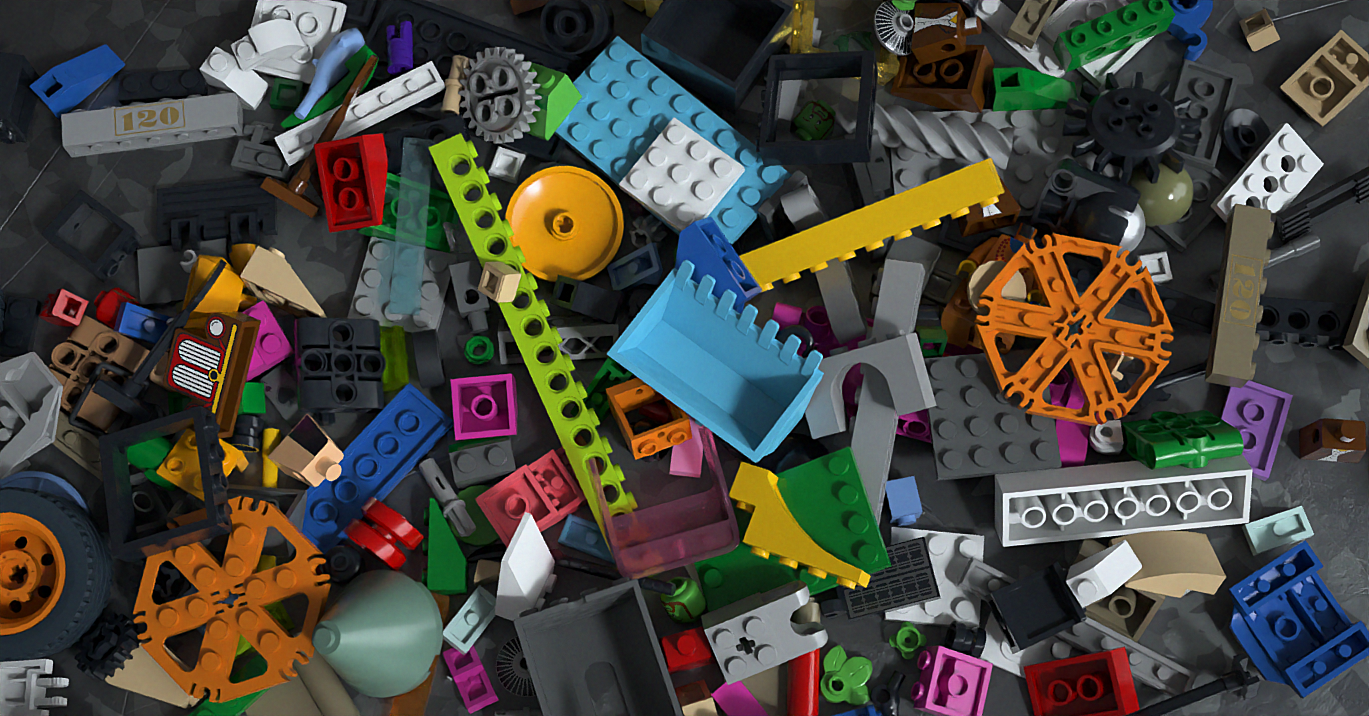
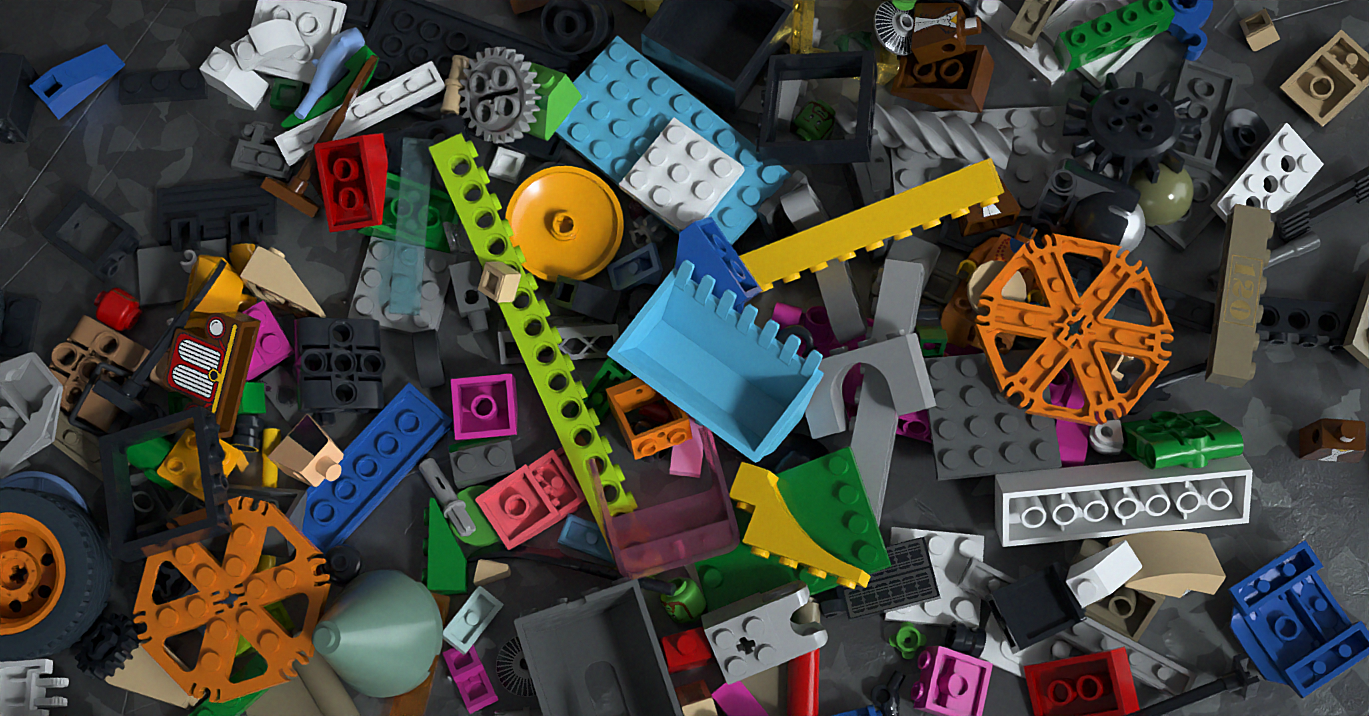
(63, 308): red leg -> none
(140, 323): blue plate -> none
(152, 124): light grey brick -> none
(386, 530): red wheel -> none
(394, 352): clear neon green plate -> none
(400, 49): dark purple hinge -> none
(475, 342): green plate -> none
(524, 572): white slope -> none
(849, 674): bright green plate -> none
(902, 501): medium blue brick -> none
(1028, 90): green slope -> none
(1157, 266): white tile -> none
(1260, 418): medium lavender plate -> none
(1277, 530): light aqua plate -> none

